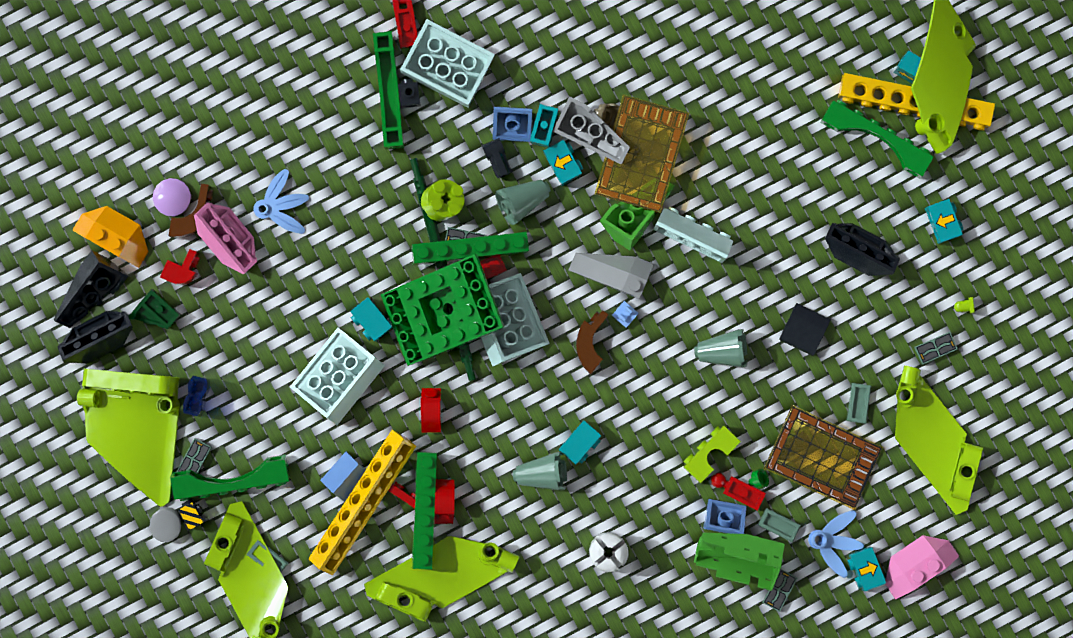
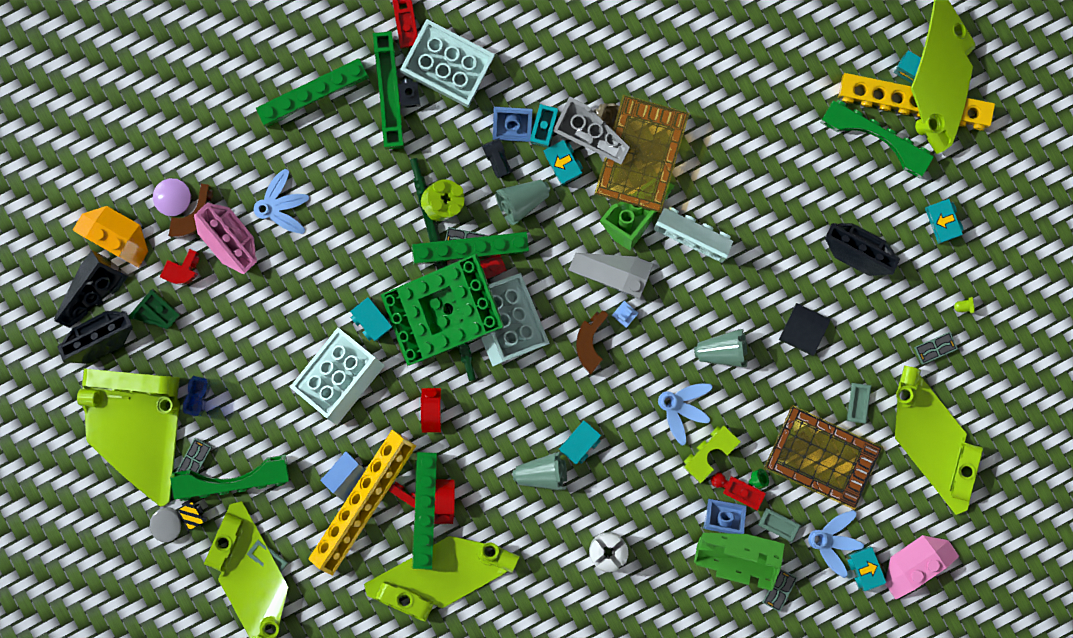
(323, 86): none -> green arch
(677, 406): none -> light blue plant

